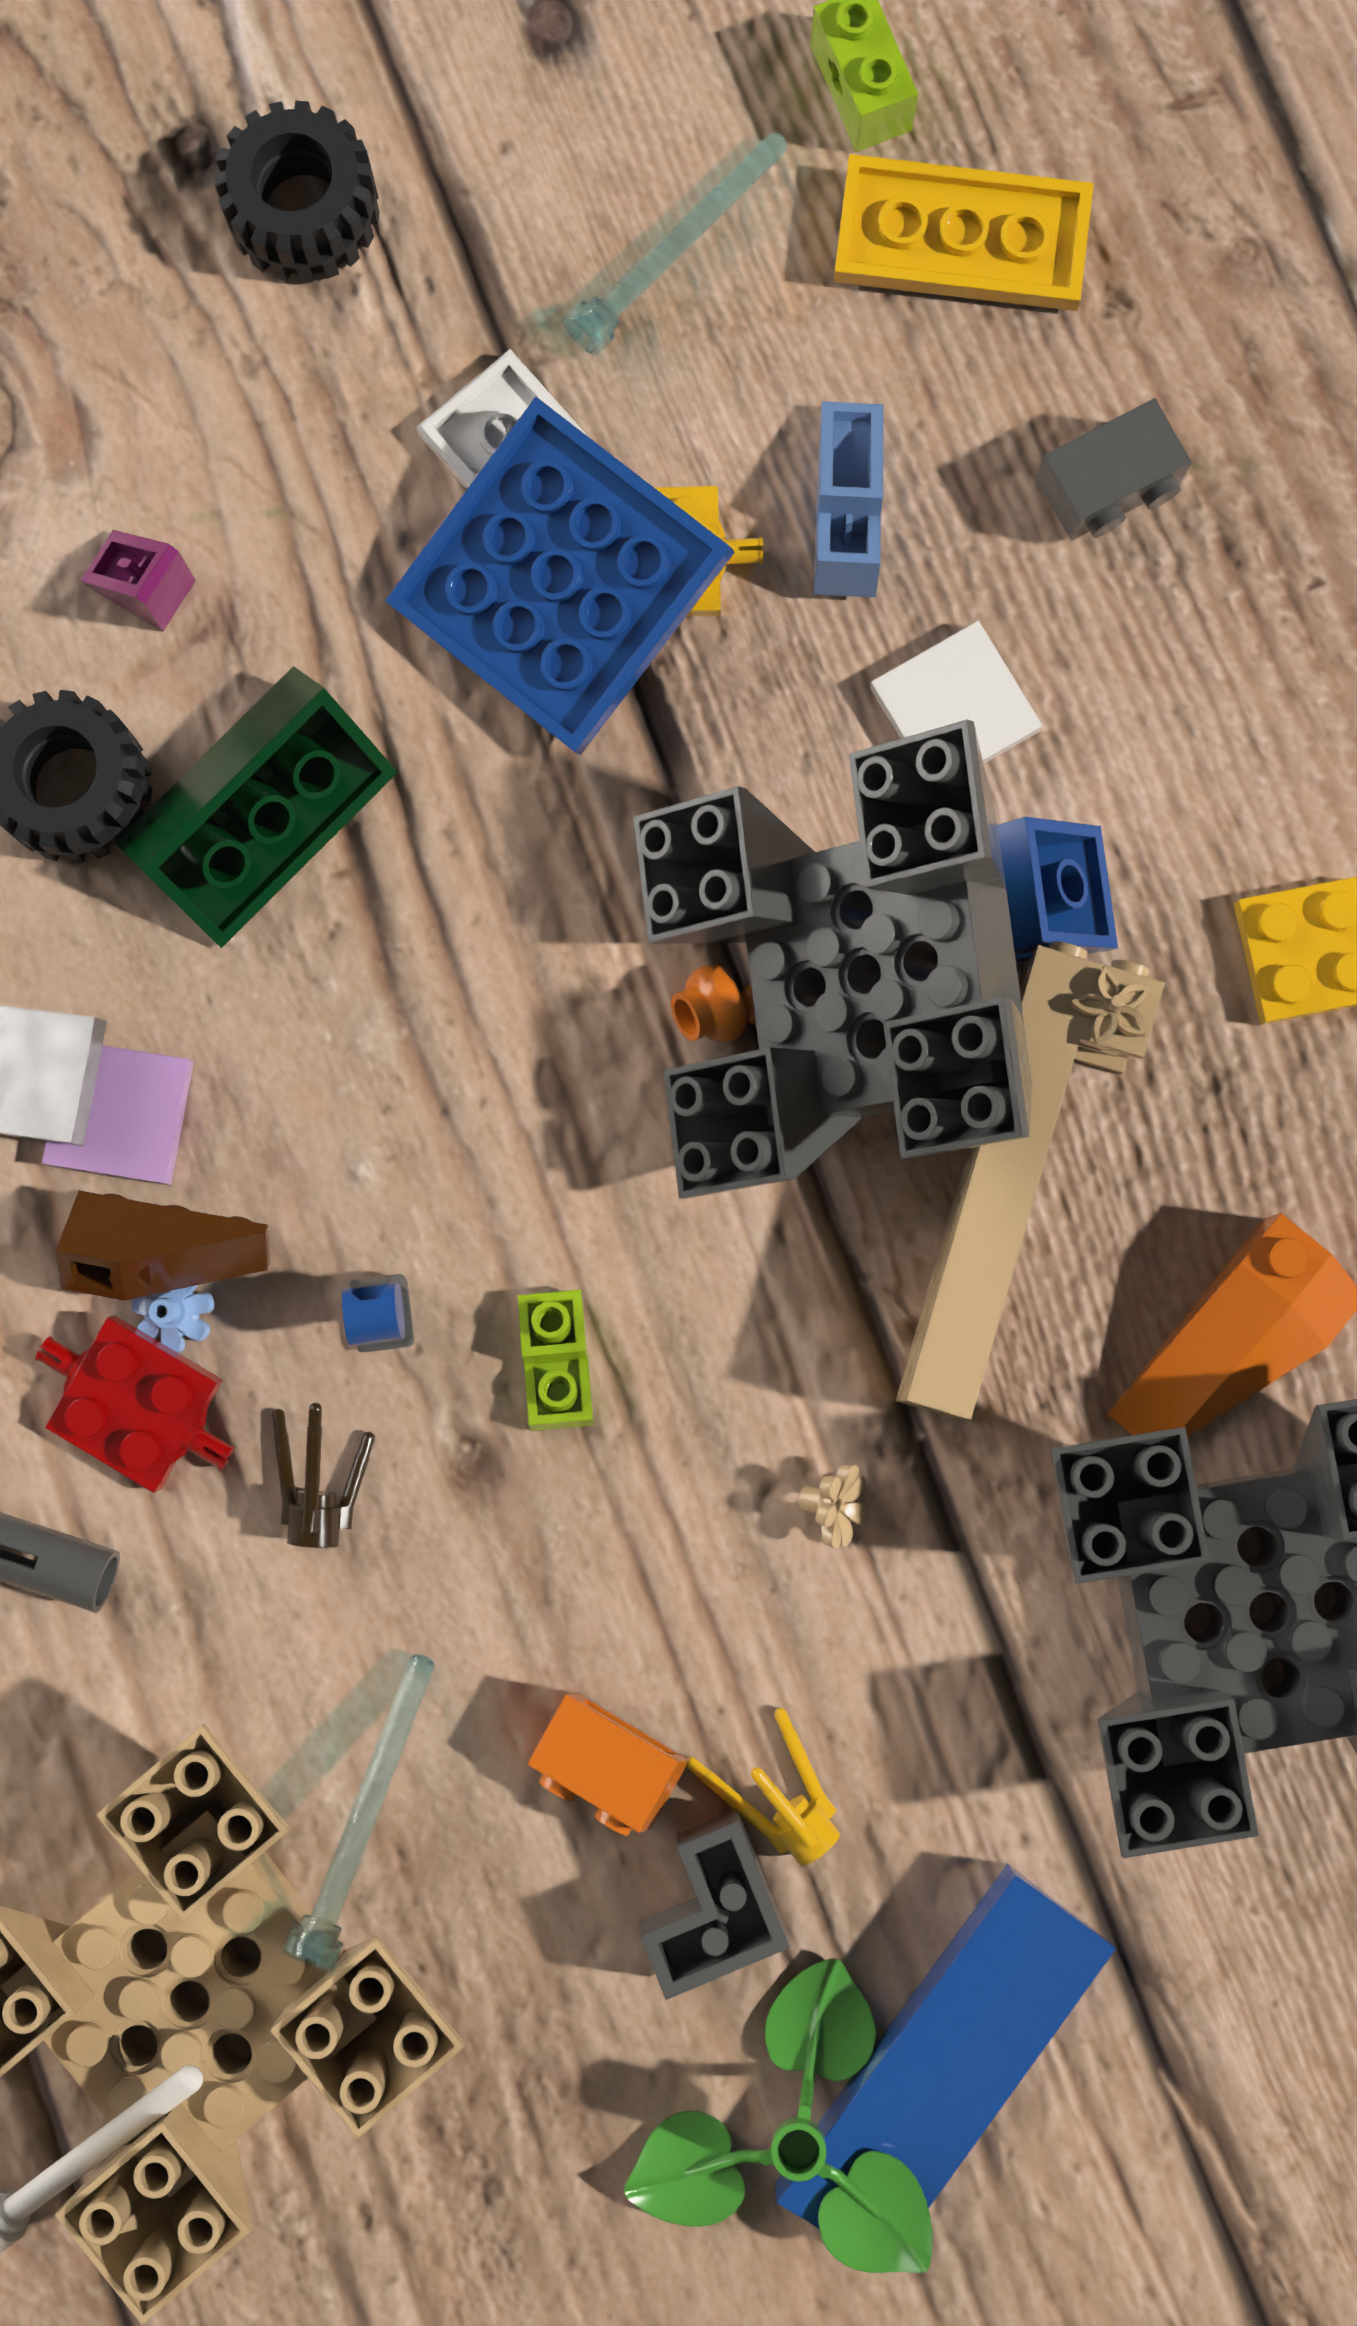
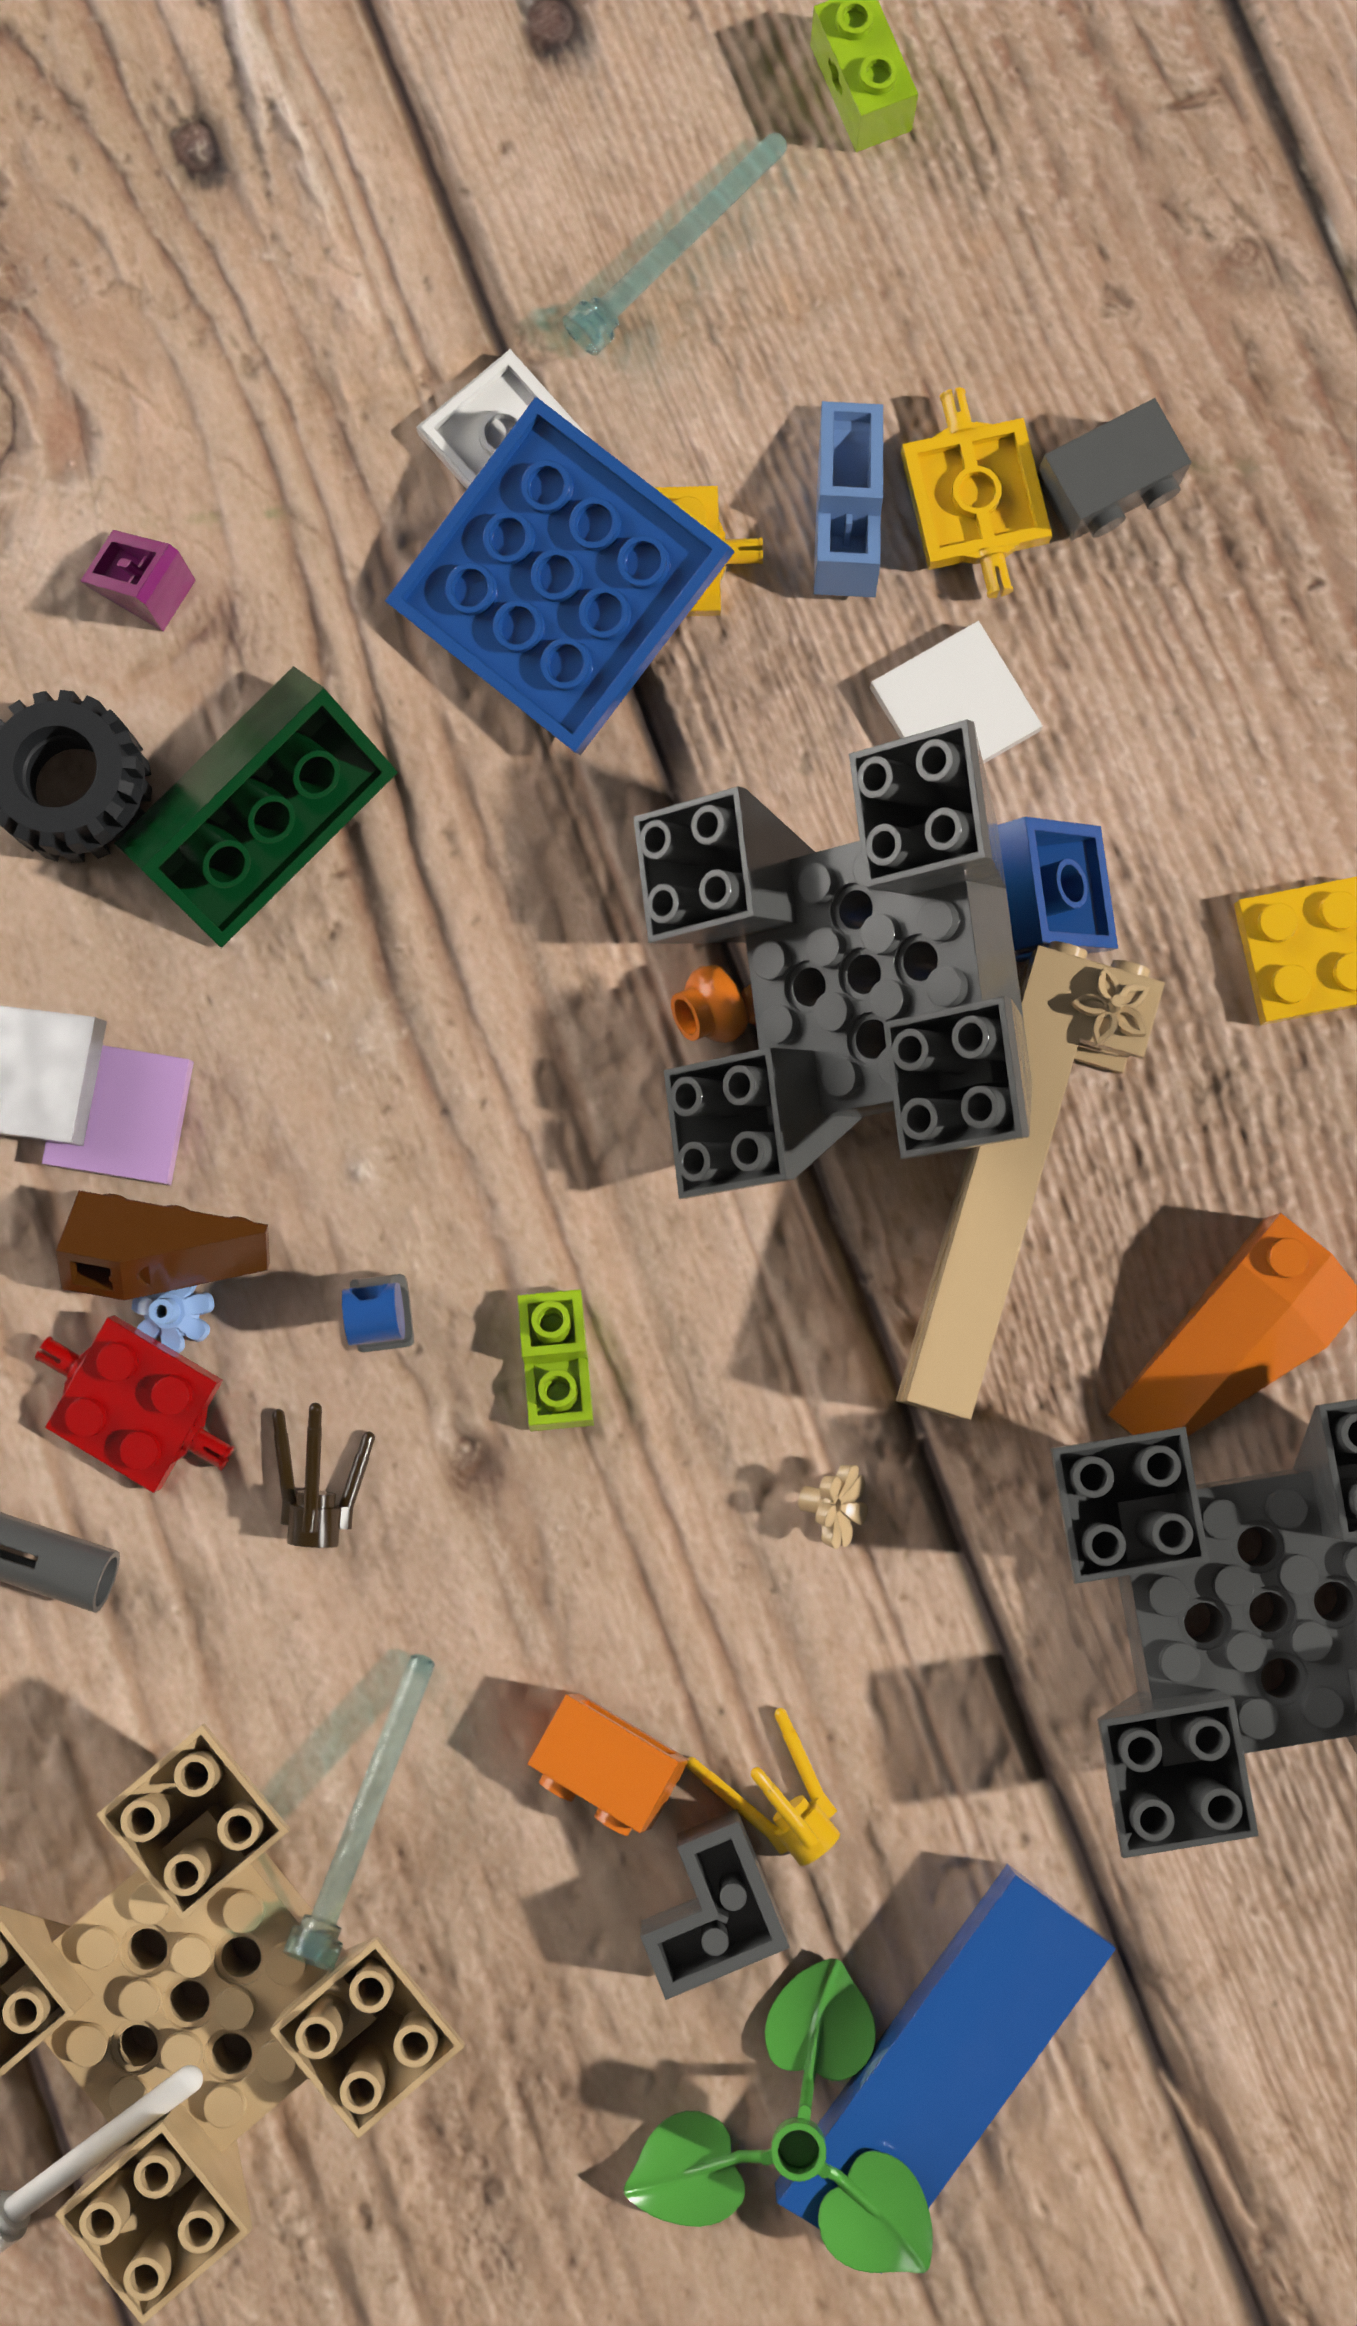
(289, 146): black tyre -> none
(963, 232): yellow plate -> none
(976, 493): none -> yellow plate

